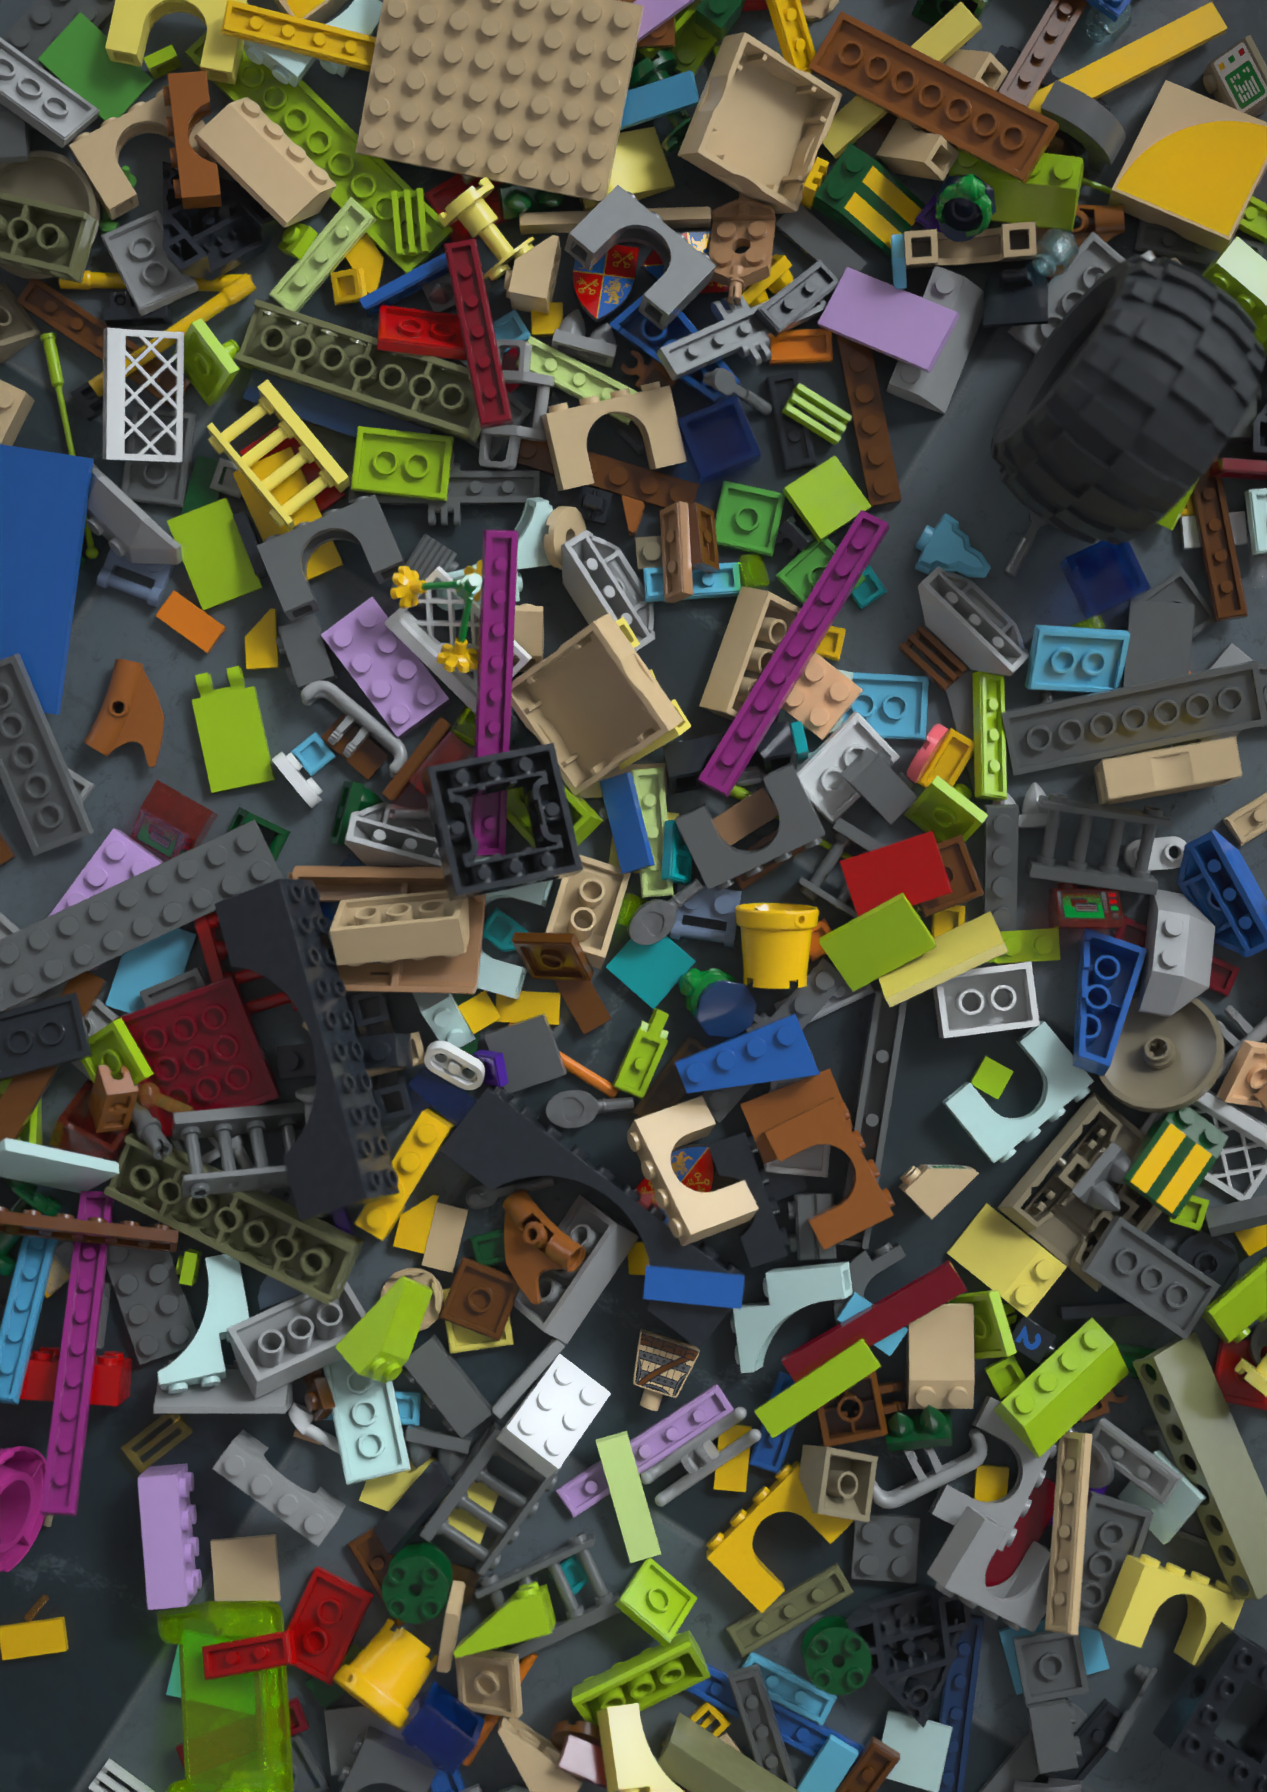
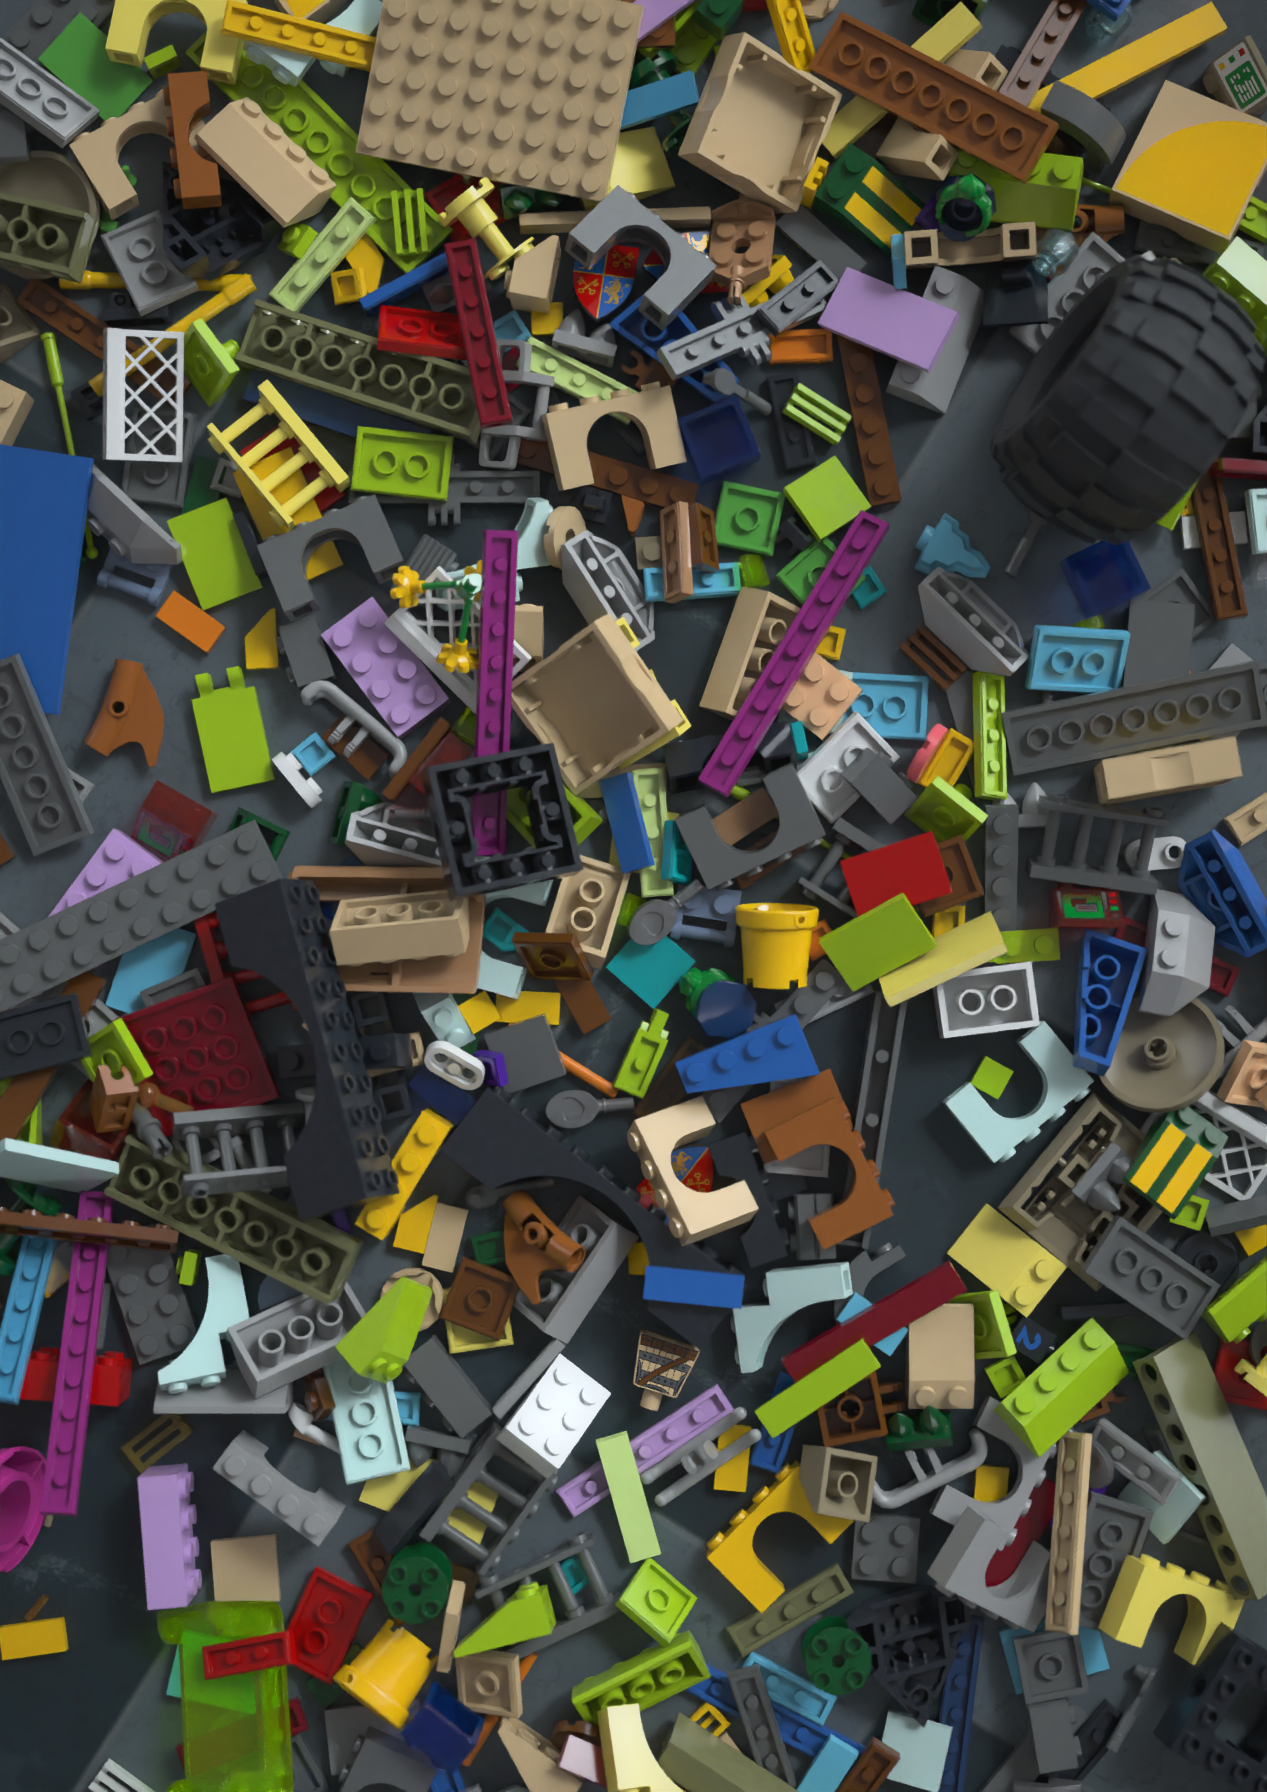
(935, 1185): tan slope -> none

